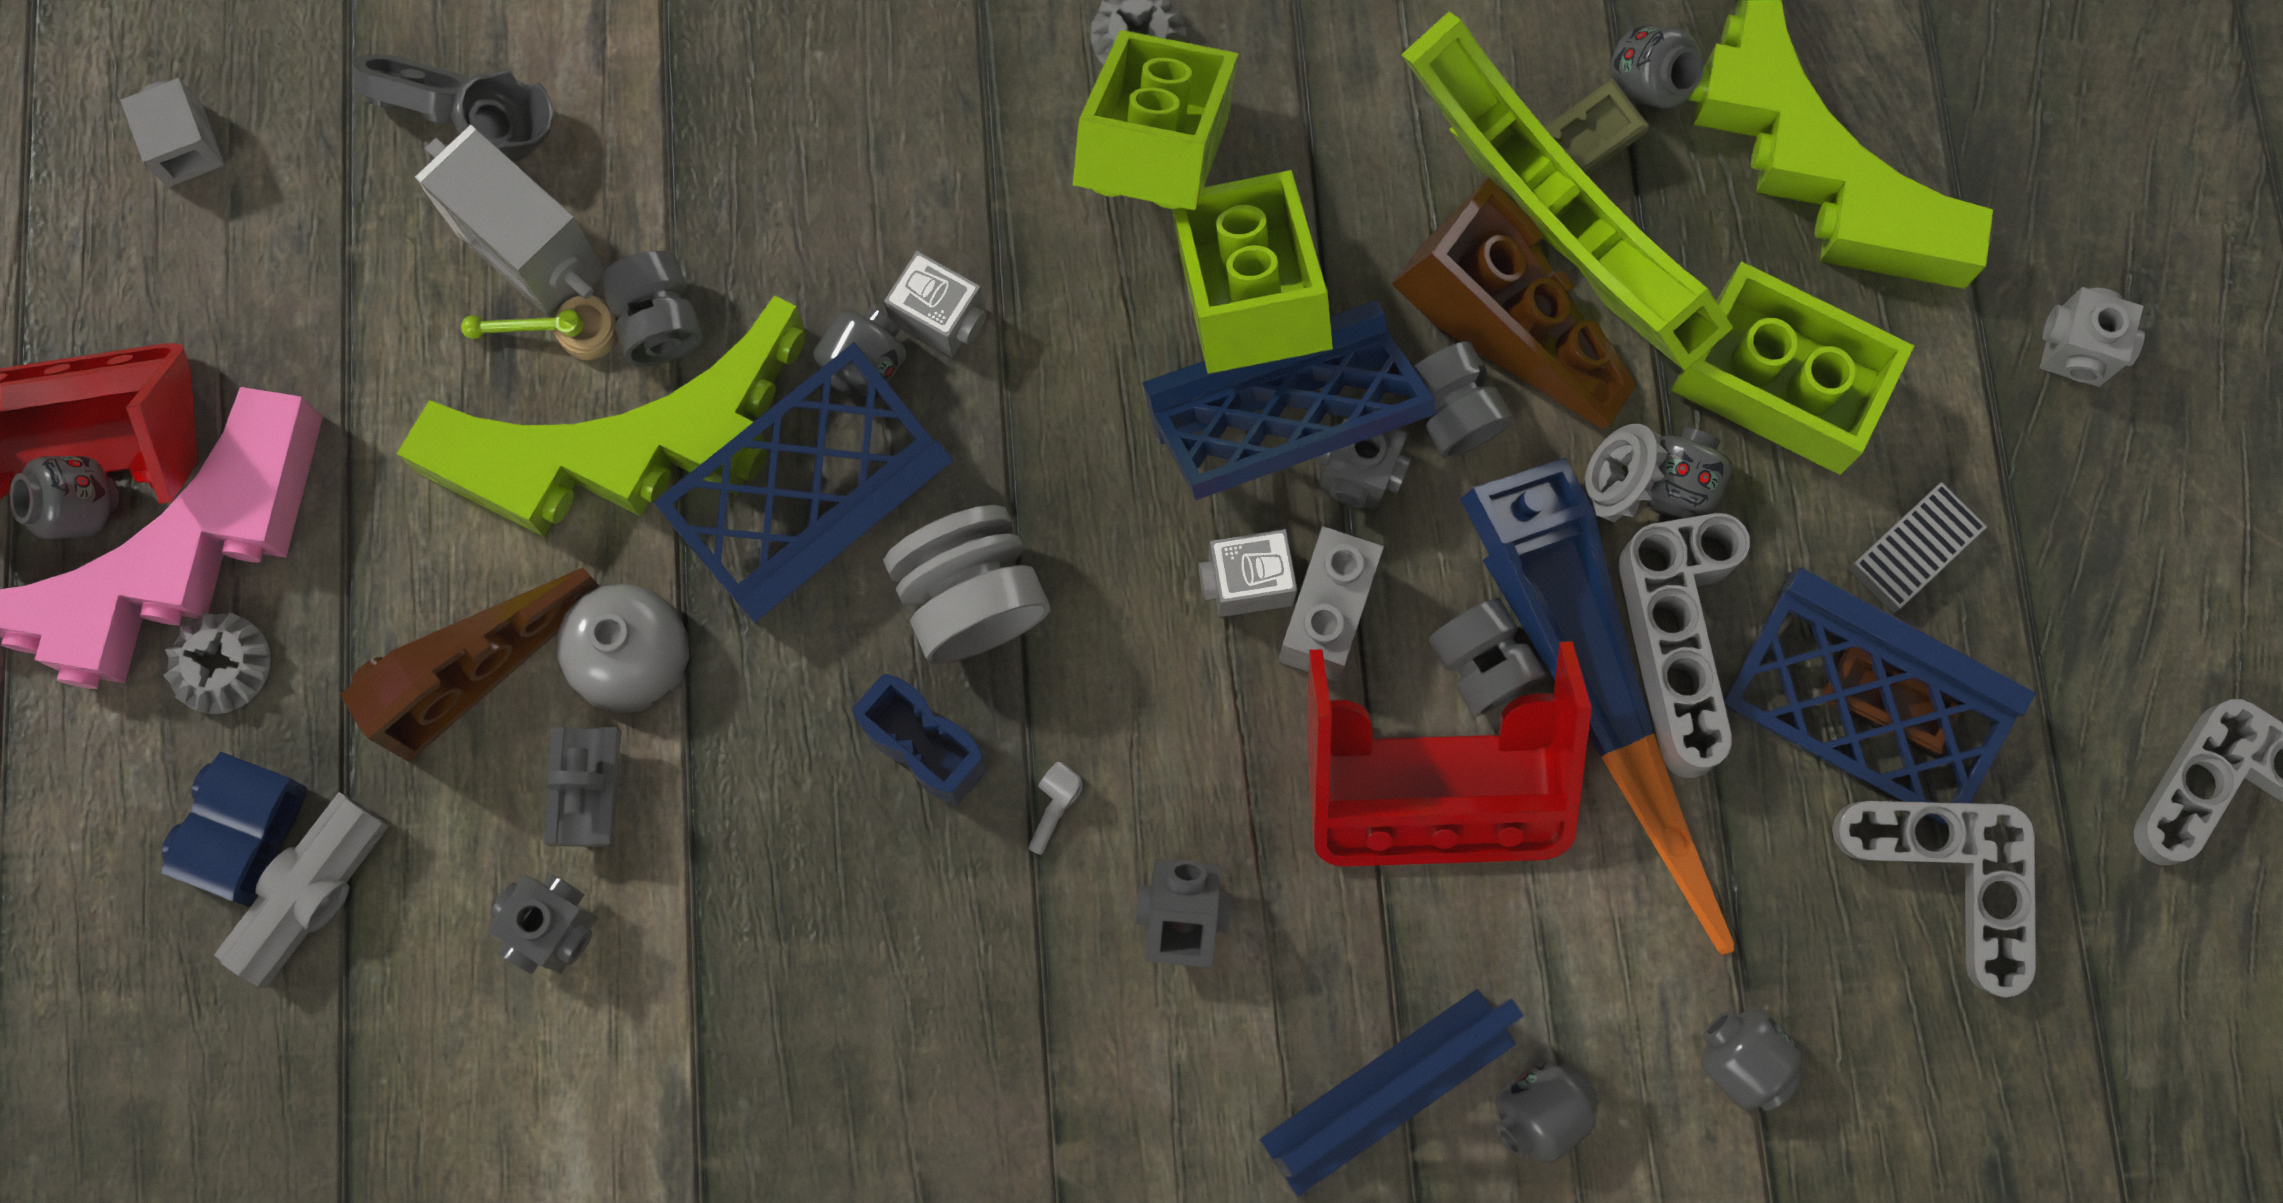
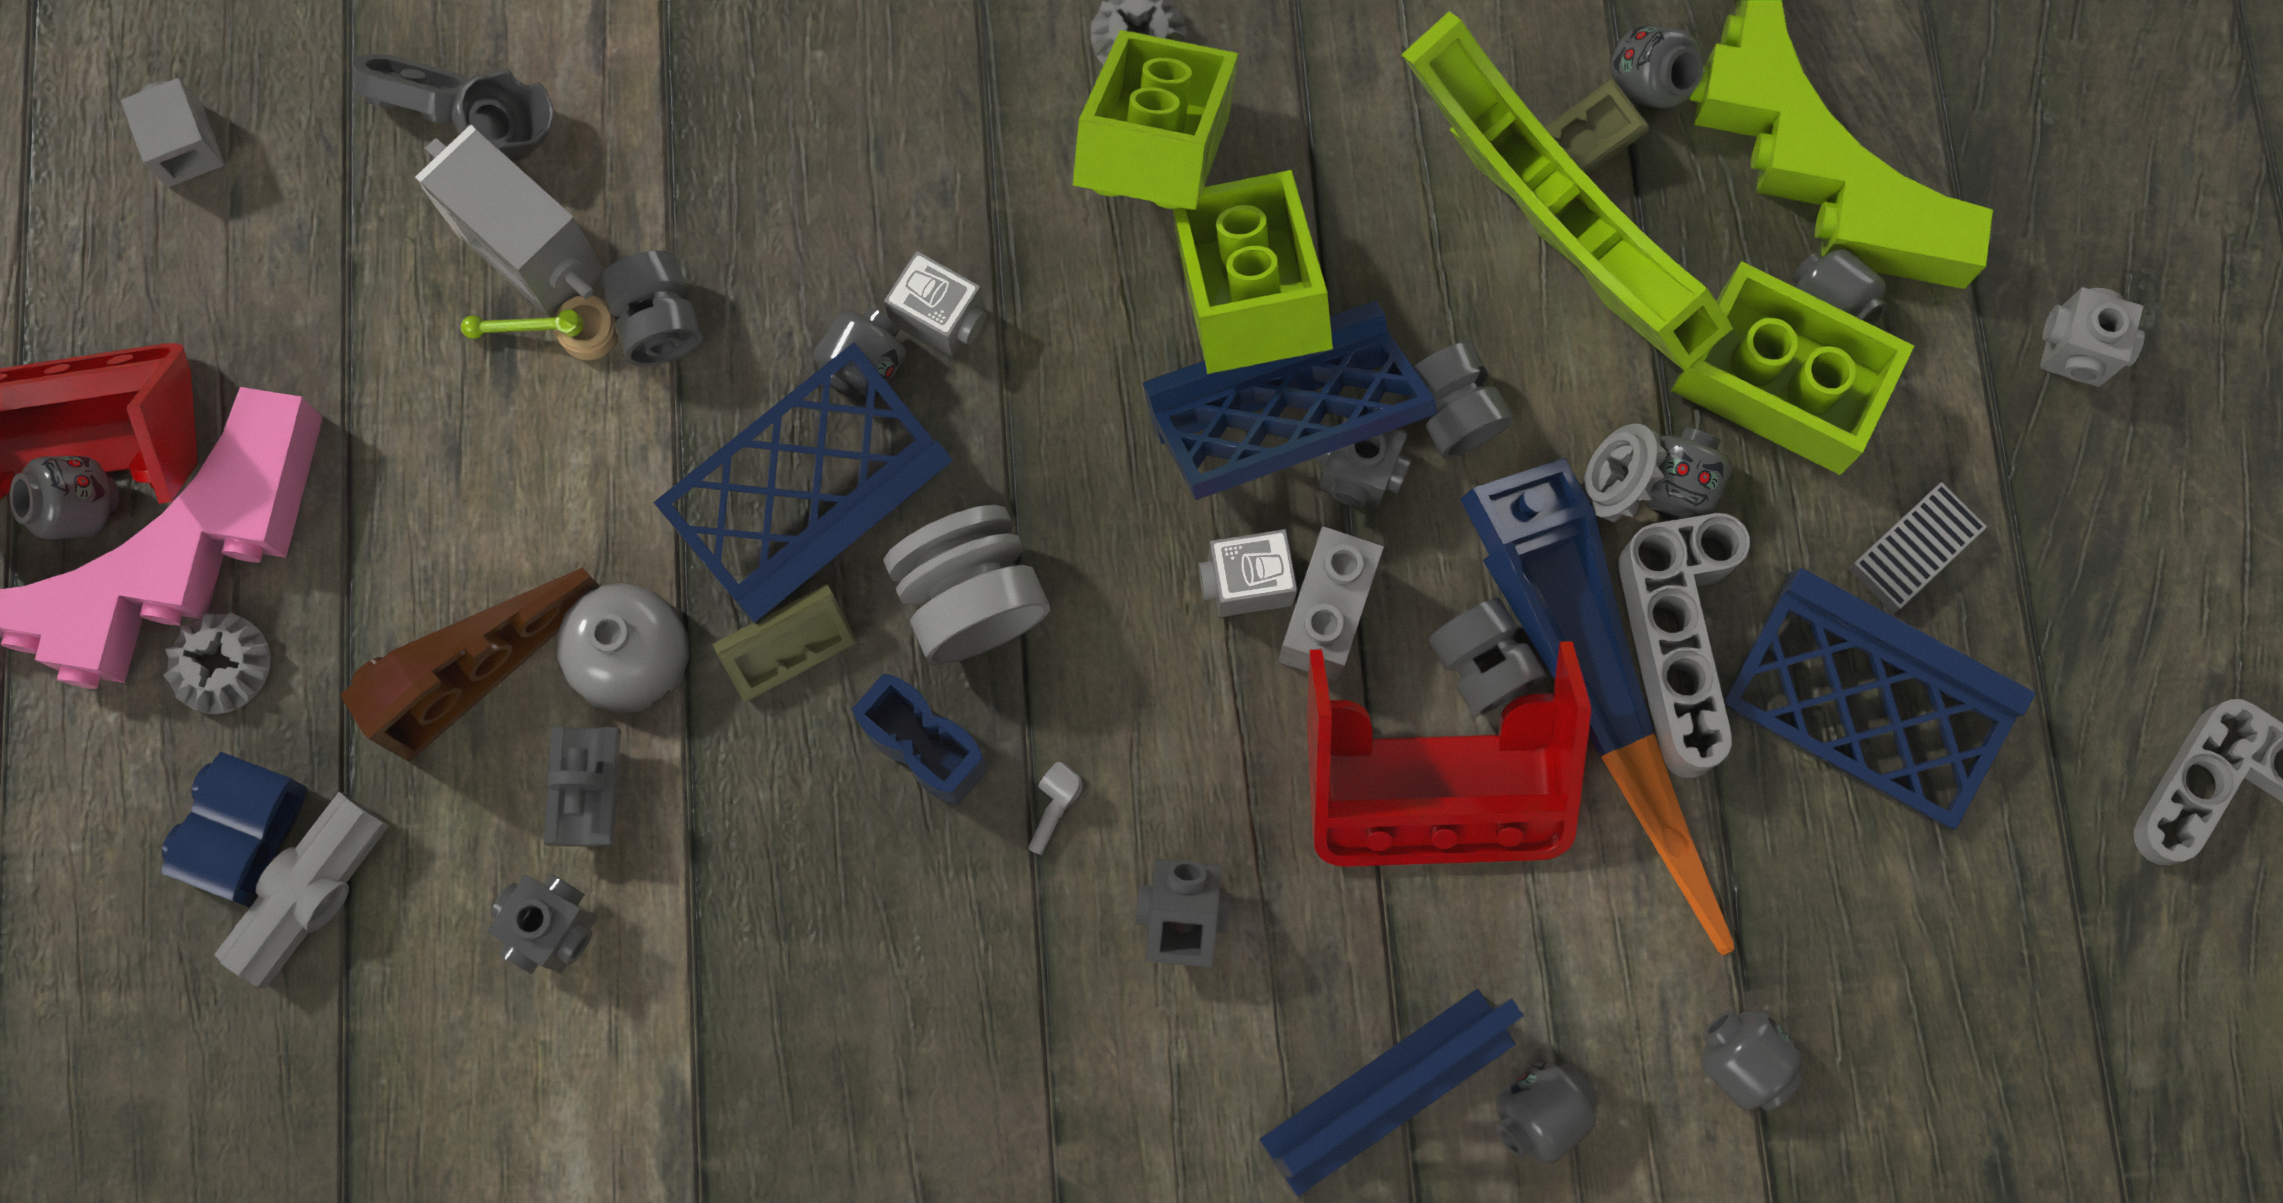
(622, 457): lime arch -> none
(785, 643): none -> olive plate
(1494, 287): reddish brown wedge -> none
(1844, 283): none -> dark grey head
(1909, 696): reddish brown tile -> none
(1966, 846): light grey beam -> none

